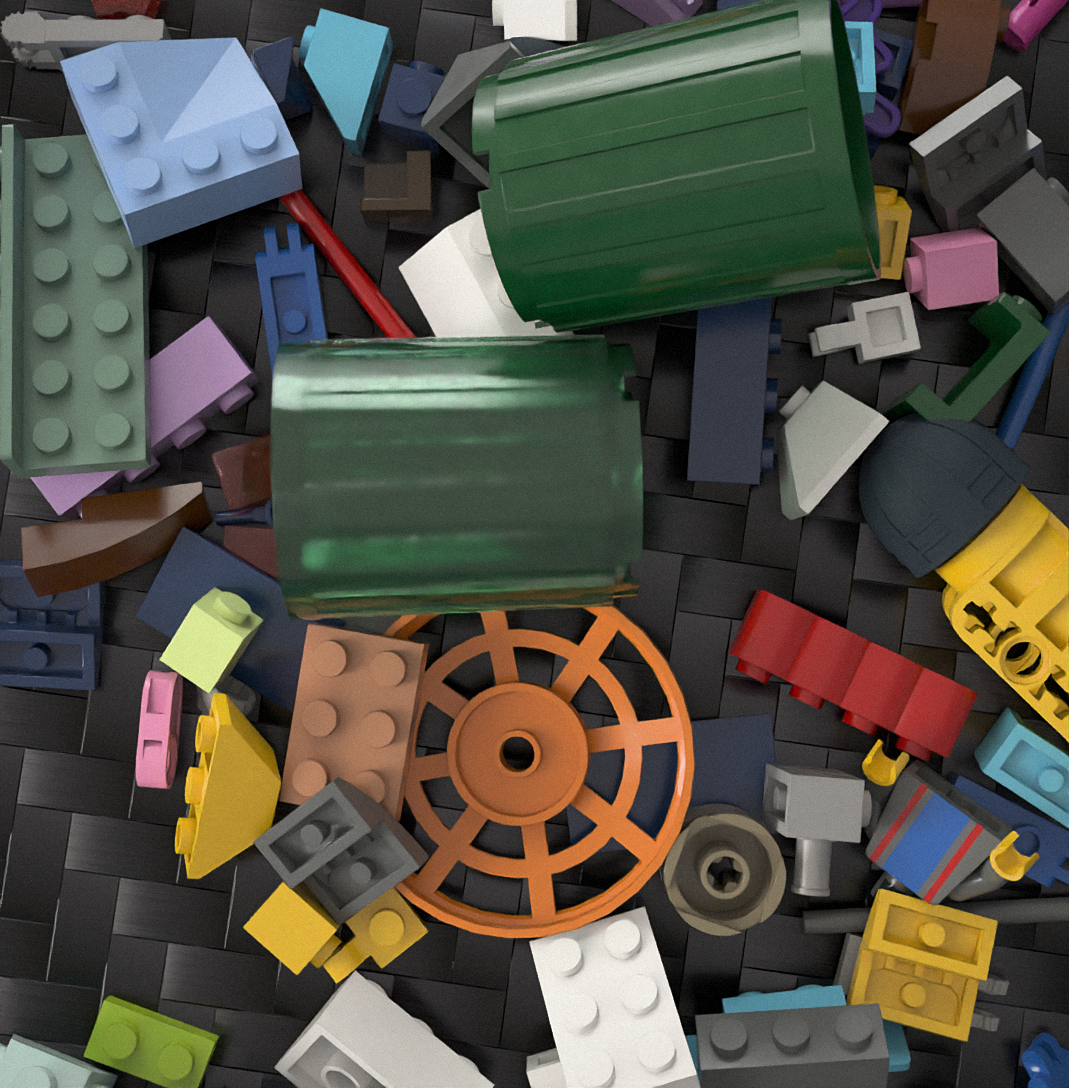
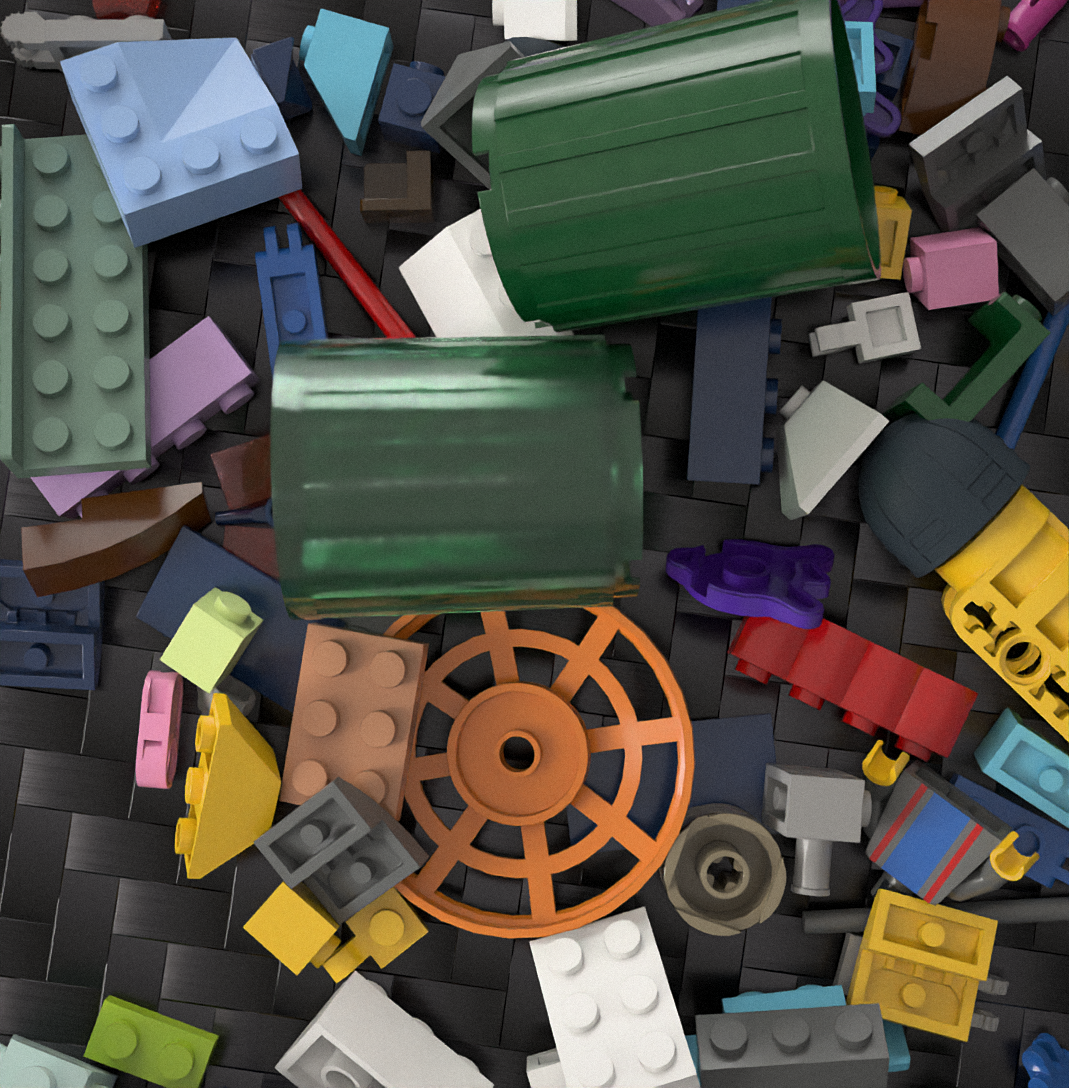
(757, 579): none -> dark purple tile

